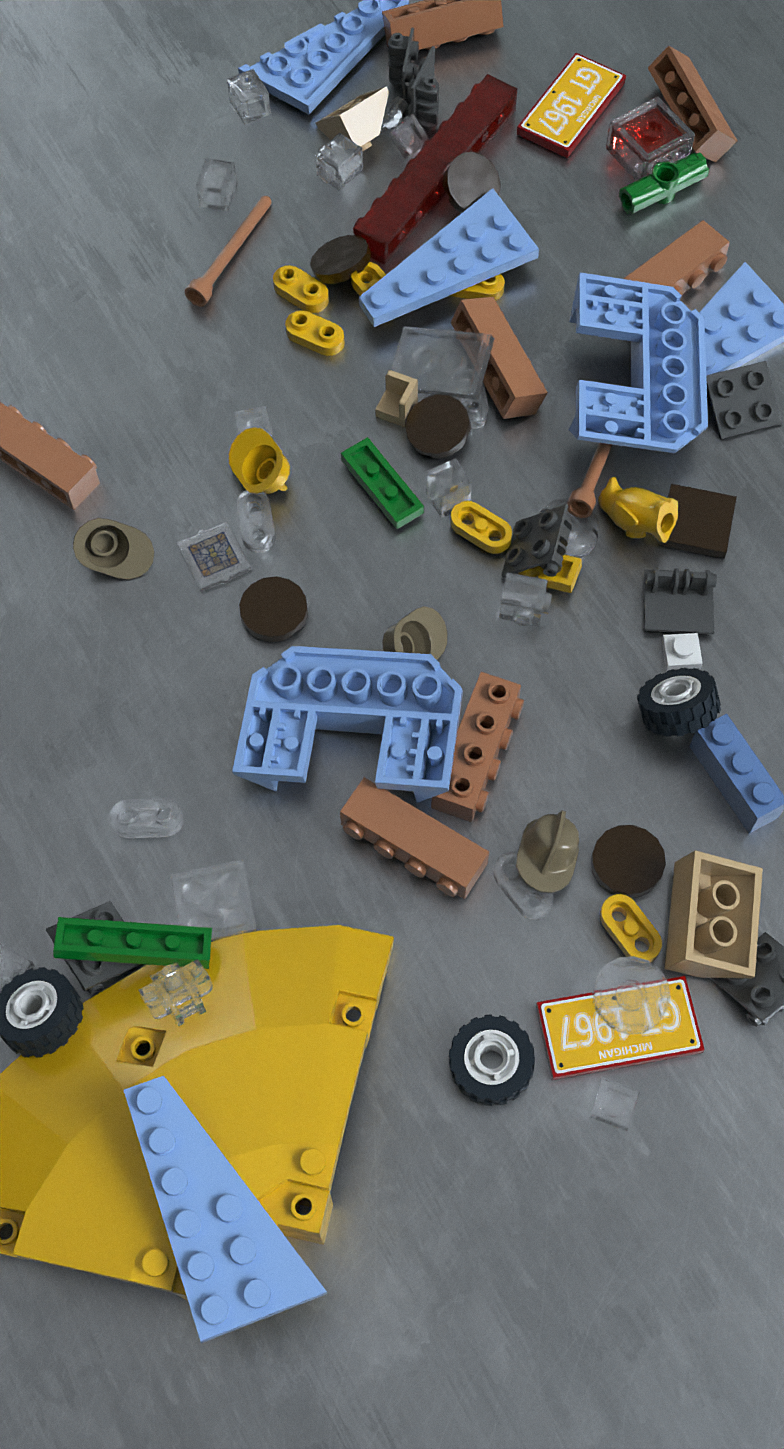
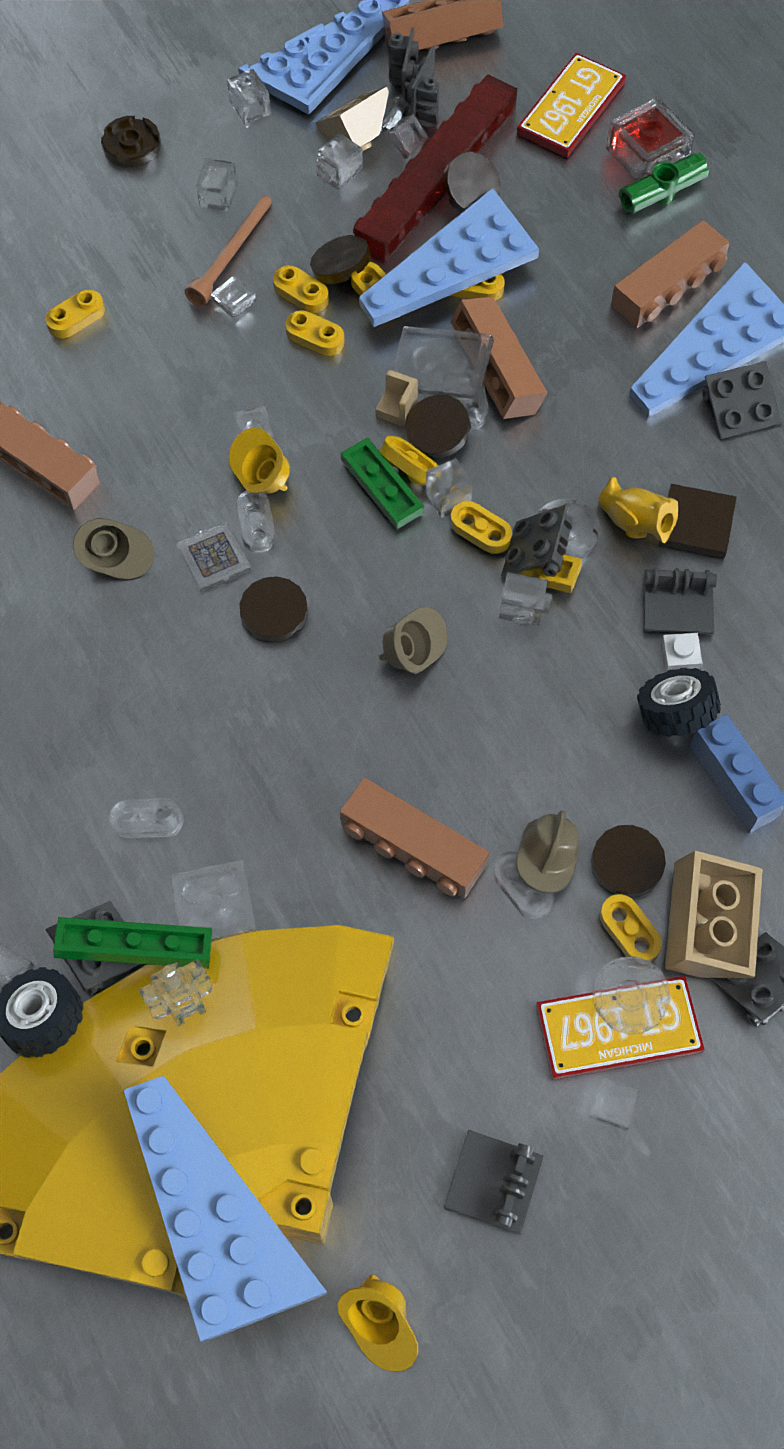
(77, 313): none -> yellow plate
(131, 141): none -> dark brown tile
(234, 296): none -> clear plate
(358, 692): light blue slope -> none
(379, 1323): none -> yellow piece
(407, 458): none -> yellow plate
(477, 745): nougat brick -> none
(494, 1181): none -> dark grey hinge
(495, 1035): black wheel -> none
(583, 498): nougat piece -> none
(668, 366): light blue slope -> none
(692, 103): nougat brick -> none

